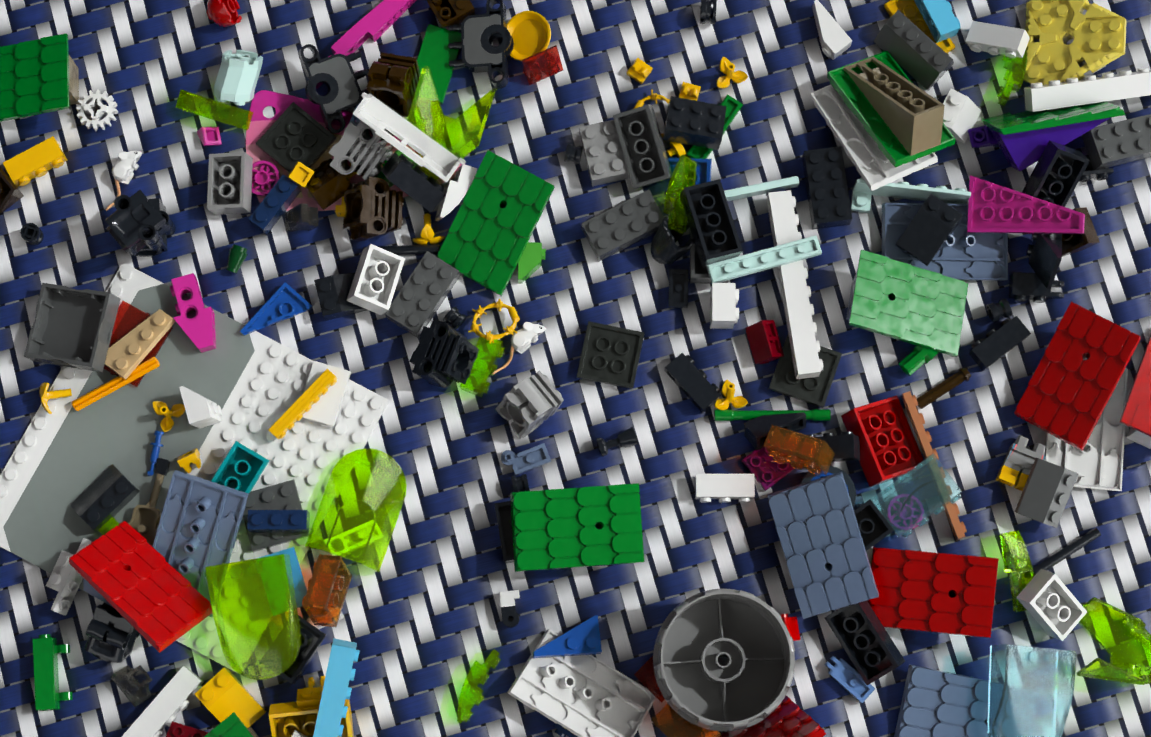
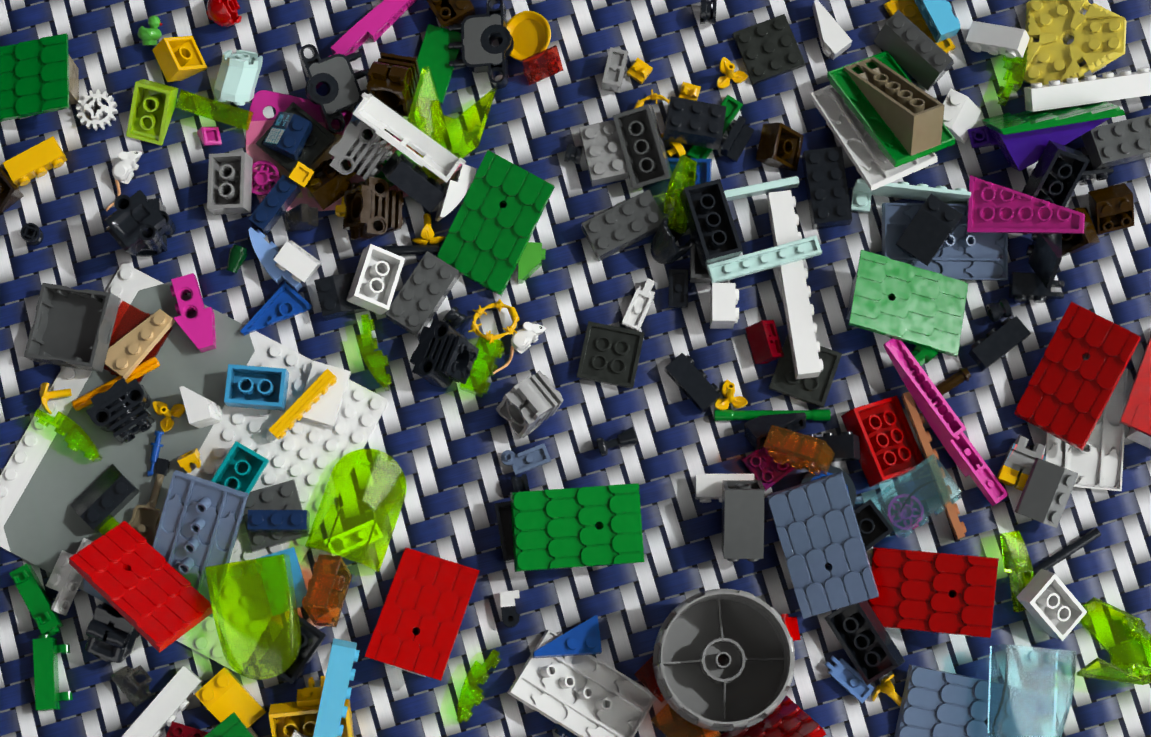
(36, 600): none -> green brick
(76, 436): none -> clear neon green slope
(123, 412): none -> black piece
(150, 35): none -> bright green animal
(151, 111): none -> lime slope
(179, 58): none -> yellow slope
(256, 387): none -> dark azure brick
(266, 253): none -> light blue slope
(288, 134): none -> dark blue slope
(296, 261): none -> white slope
(374, 360): none -> clear neon green slope
(426, 596): none -> red piece
(614, 70): none -> light grey hinge
(639, 306): none -> white hinge
(737, 139): none -> black bracket
(742, 520): none -> dark grey brick
(768, 49): none -> pearl dark grey plate
(779, 146): none -> dark brown slope
(888, 688): none -> yellow plant
(944, 421): none -> dark pink slope
(1111, 208): none -> dark brown slope

